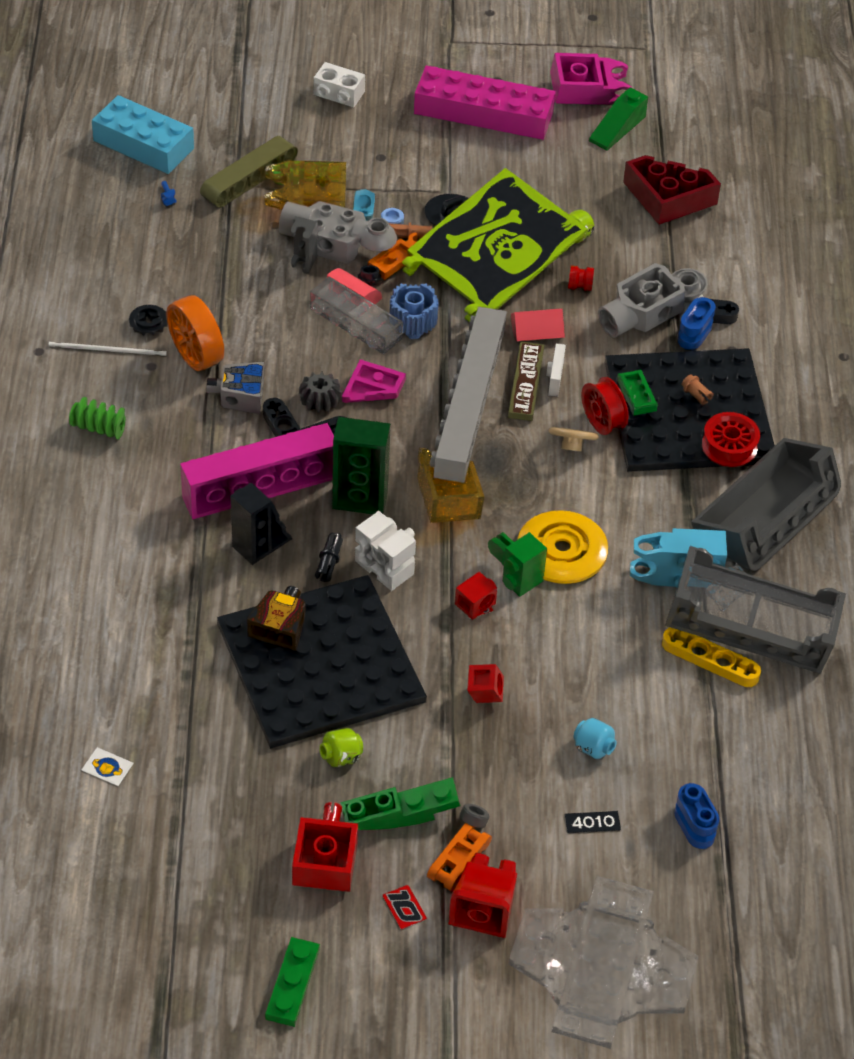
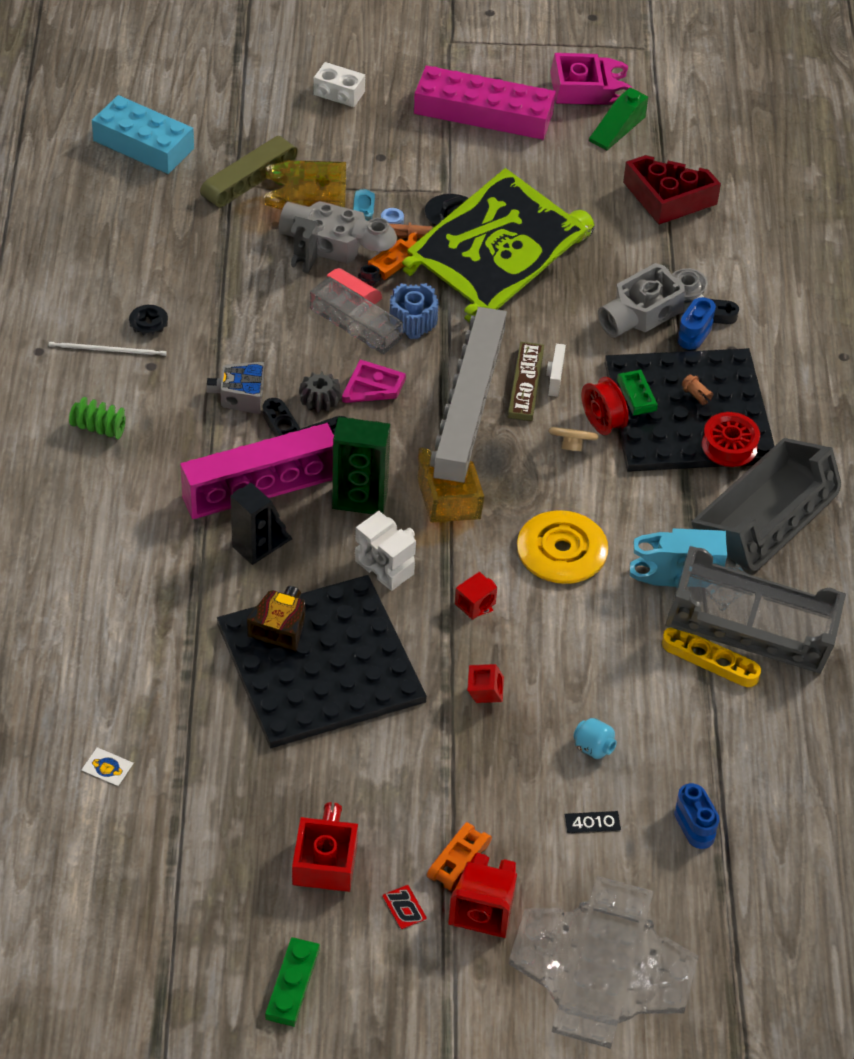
(168, 196): blue hand -> none
(195, 332): orange piece -> none
(329, 557): black axle -> none
(341, 747): lime head -> none
(399, 809): green slope -> none
(474, 815): dark grey tile -> none
(522, 561): green brick -> none
(538, 324): coral brick -> none
(581, 278): red wheel -> none

